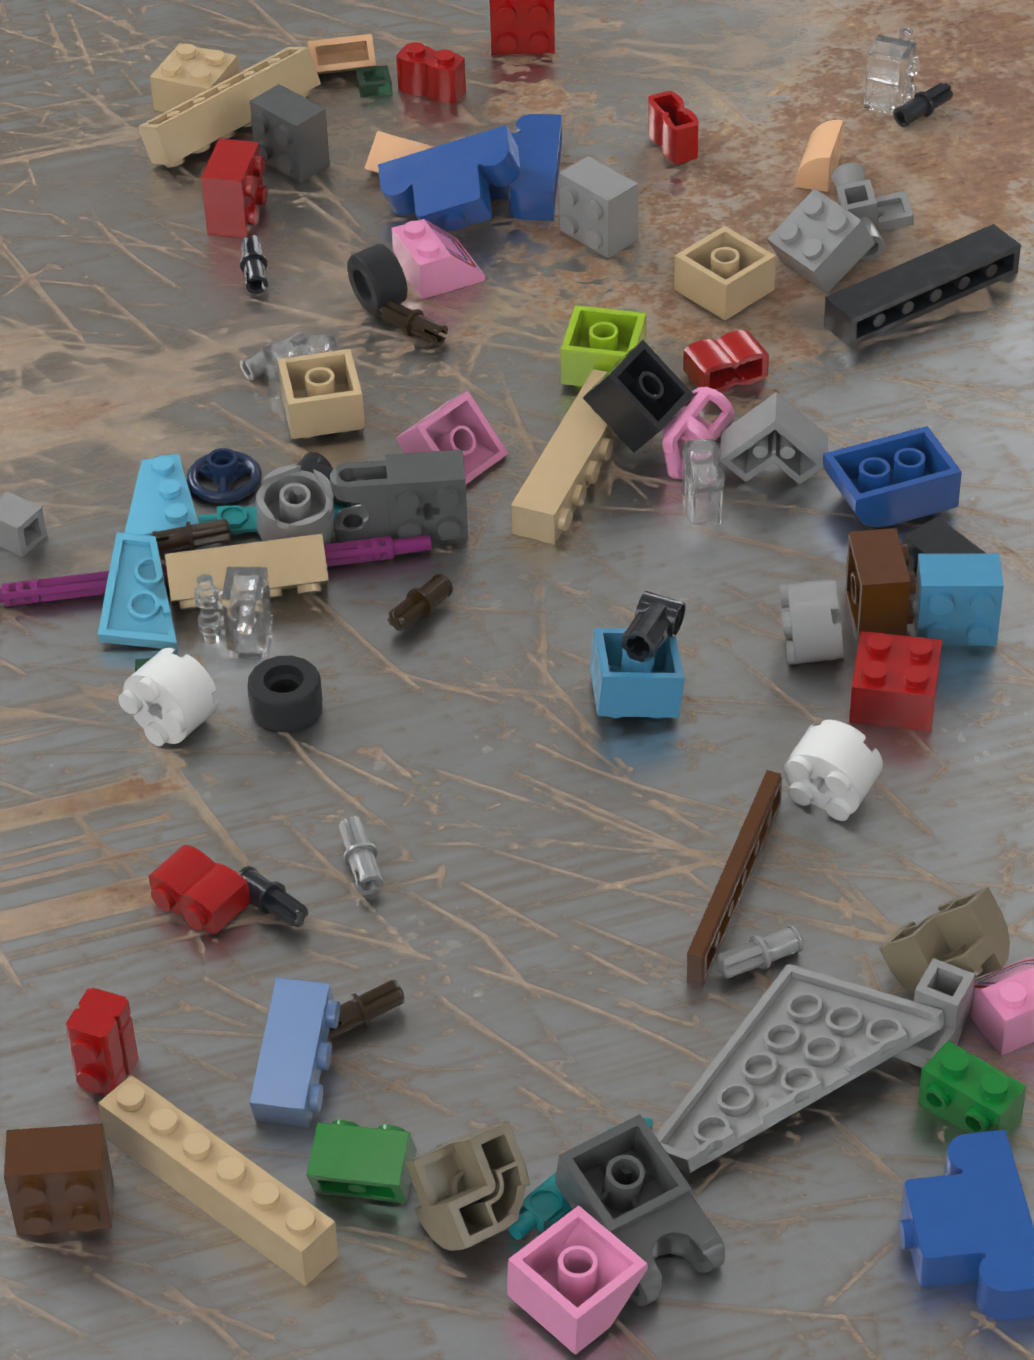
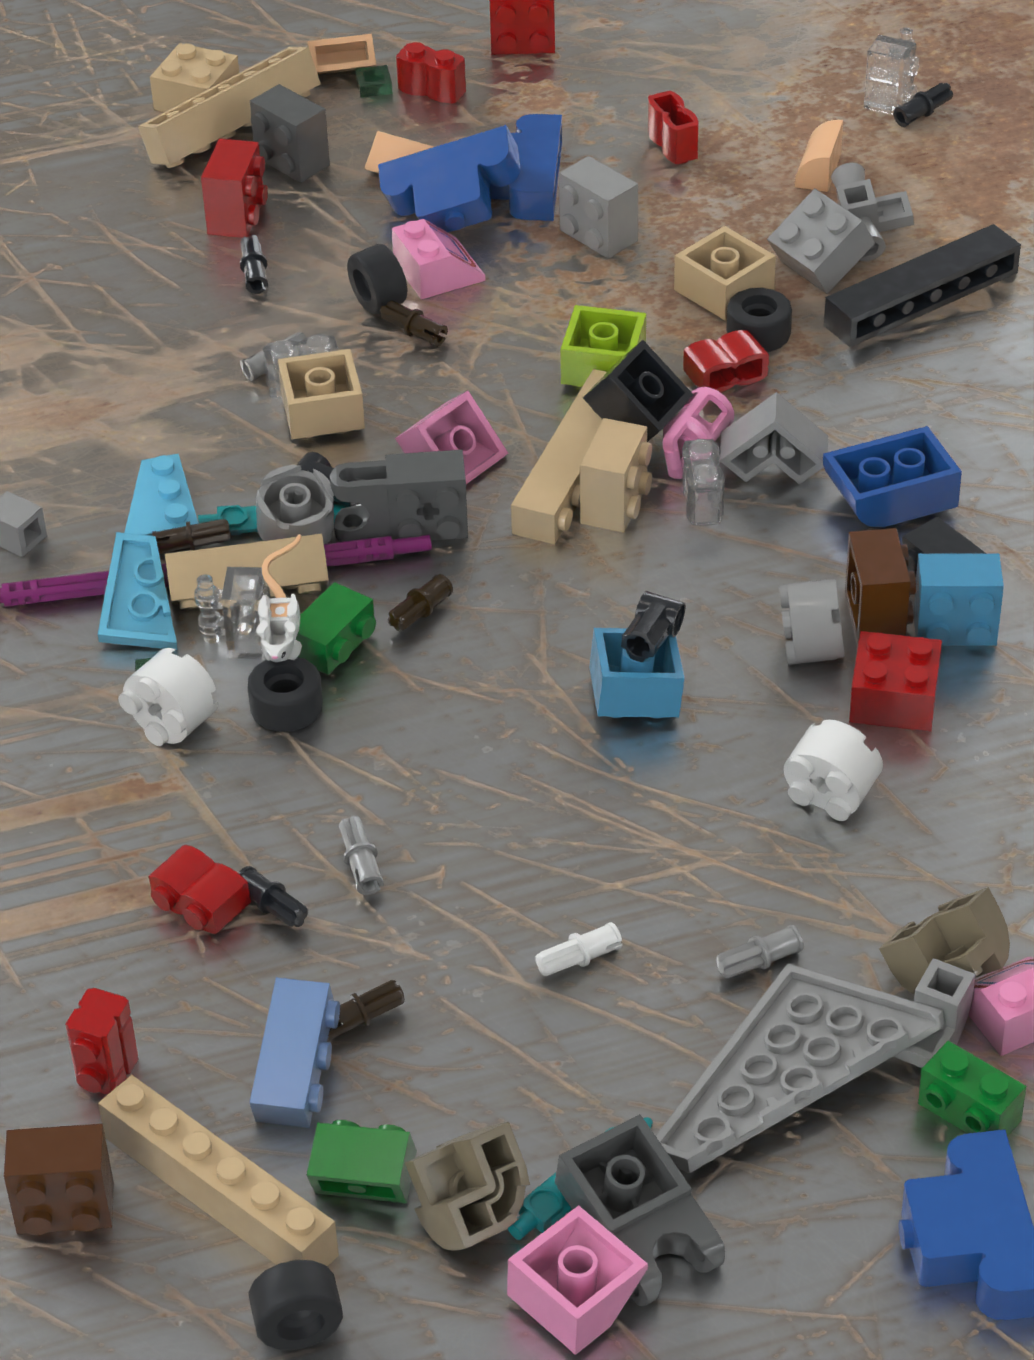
(224, 467): dark blue piece -> none
(278, 616): none -> white animal
(295, 1304): none -> black tyre
(335, 626): none -> green brick
(579, 949): none -> white axle
(614, 475): none -> tan brick
(734, 878): reddish brown tile -> none
(763, 314): none -> black tyre

